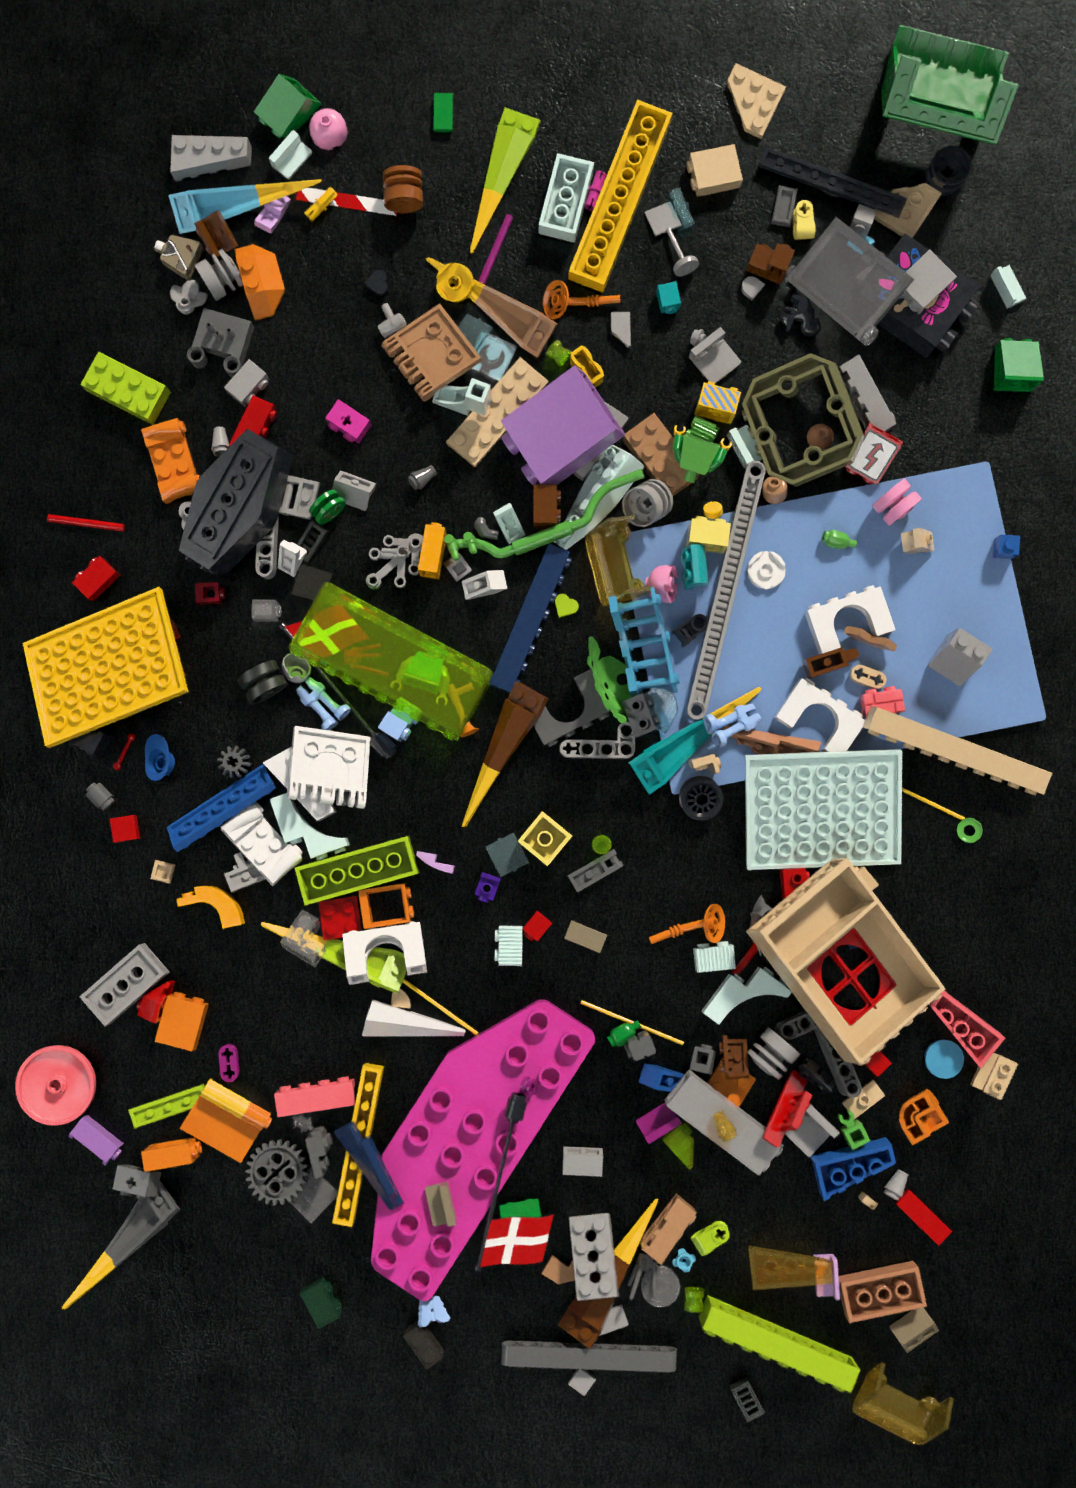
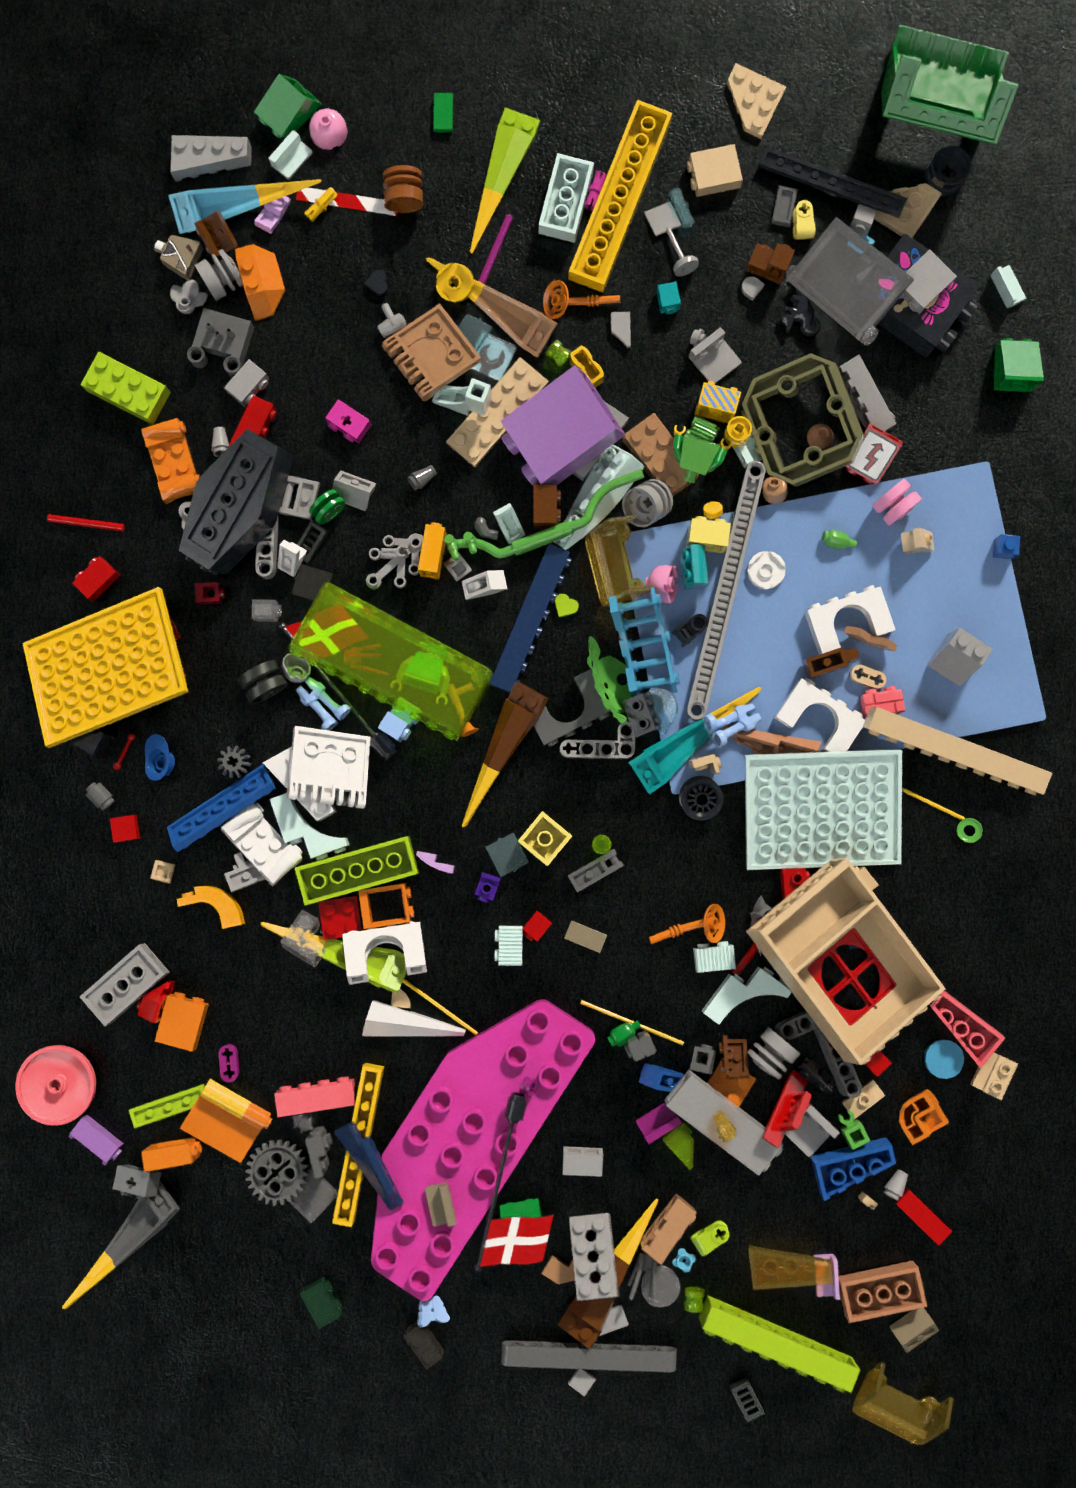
(738, 431): none -> yellow wheel

